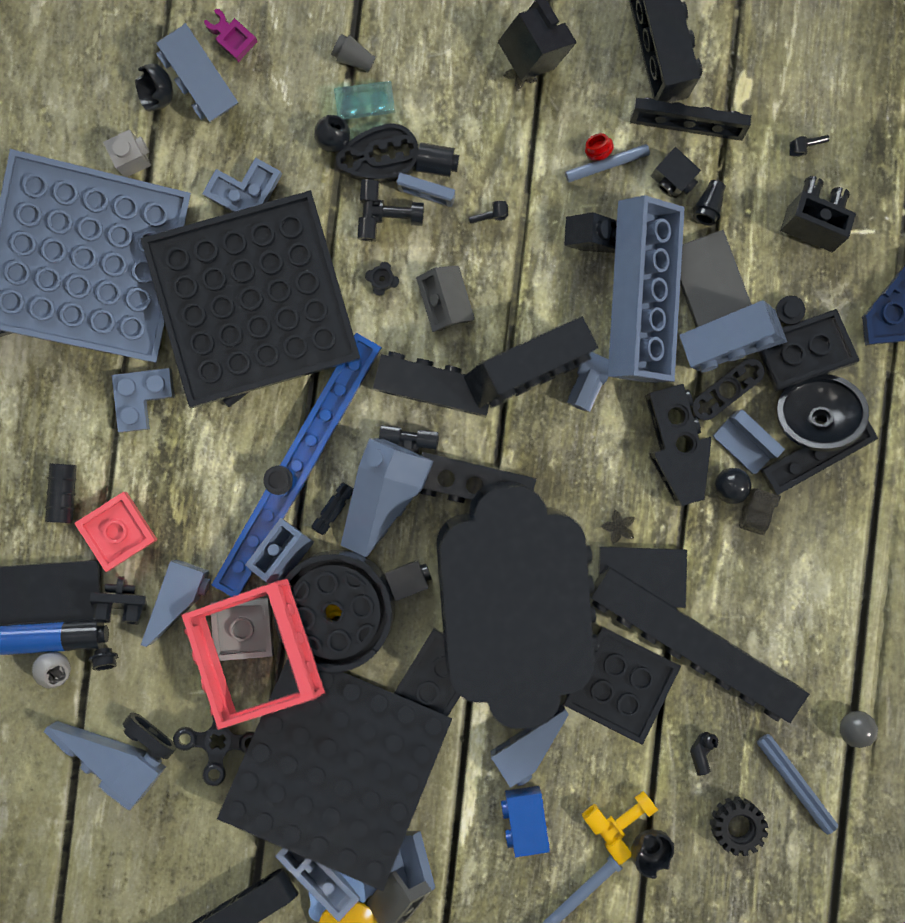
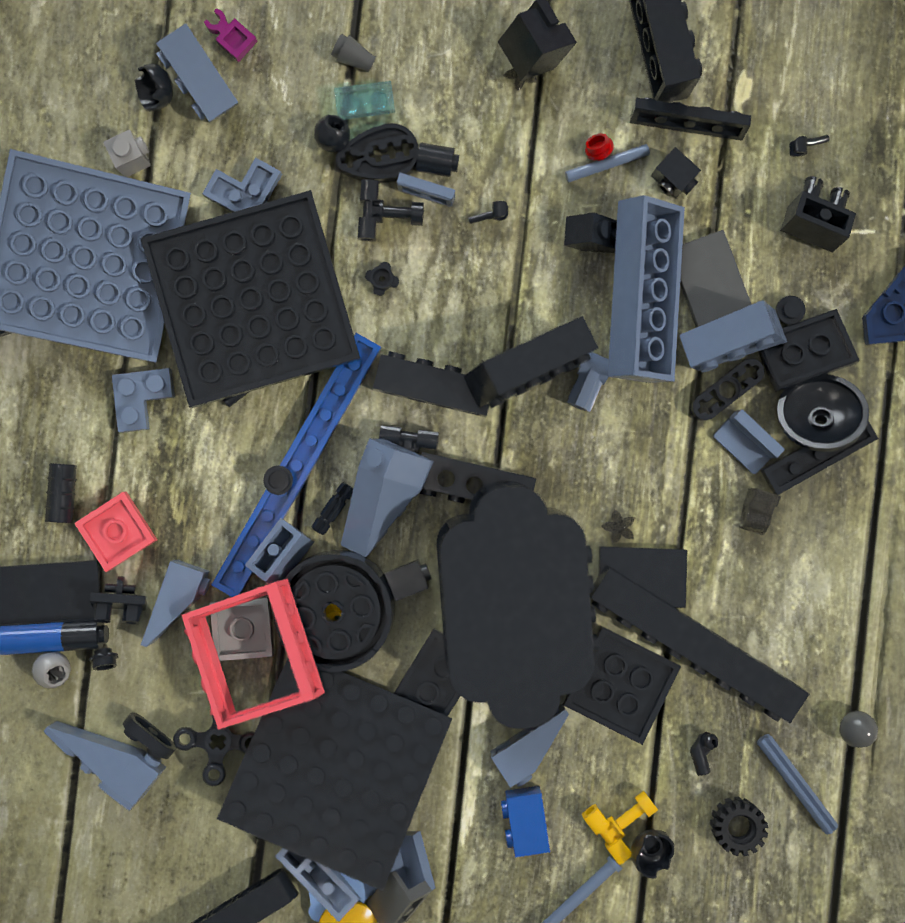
(445, 297): dark grey panel -> none
(681, 472): black brick -> none
(709, 205): black cone -> none
(733, 485): black piece -> none

